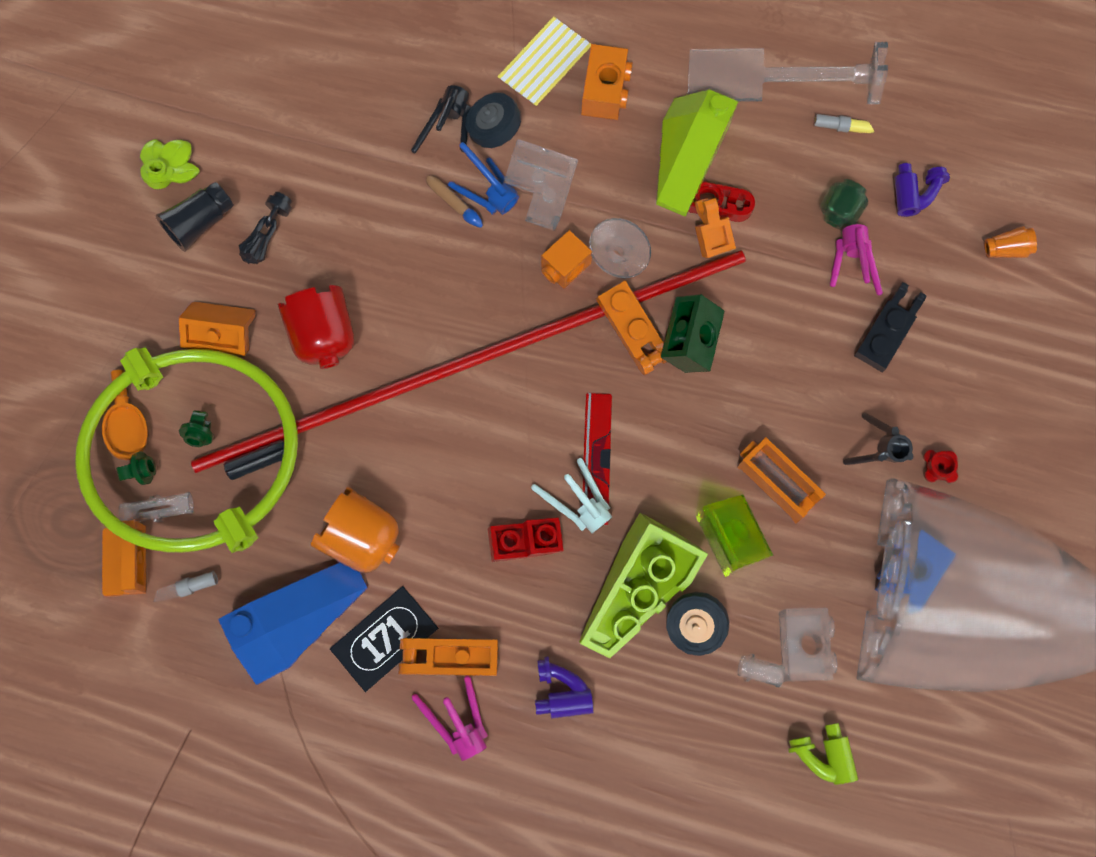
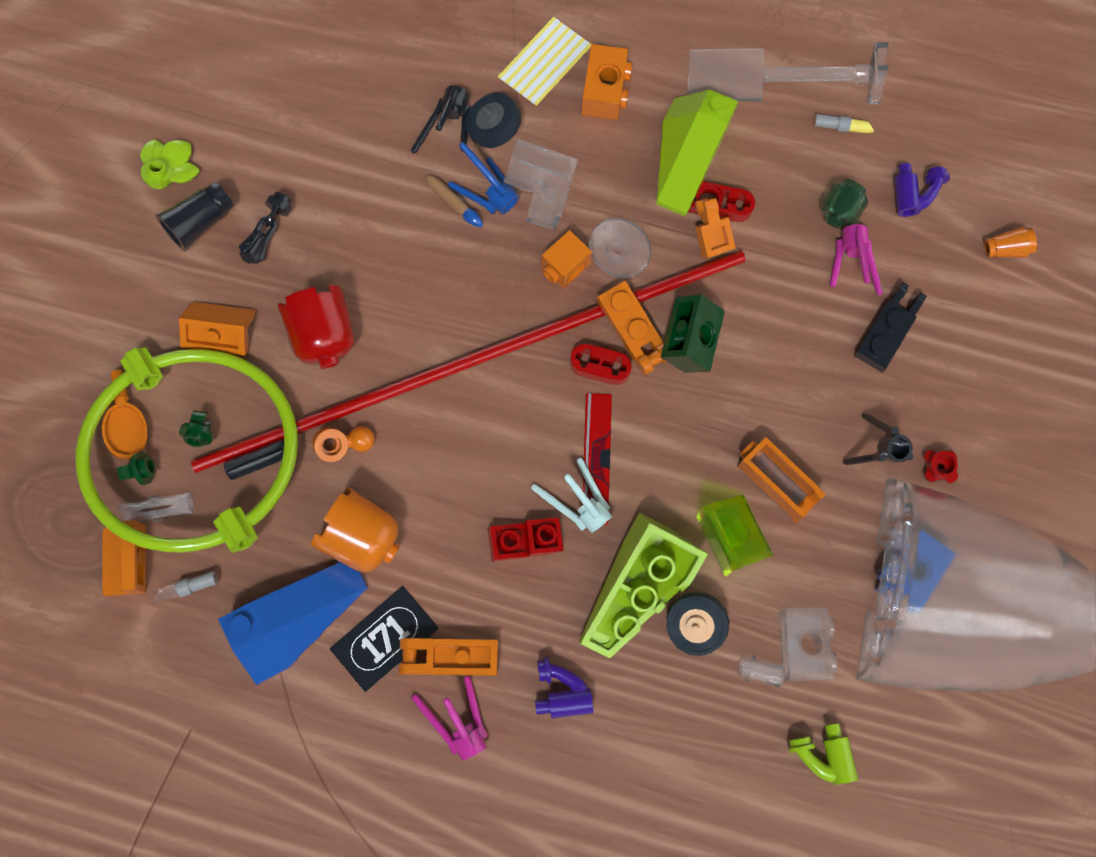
(359, 439): none -> orange plate
(603, 357): none -> red beam

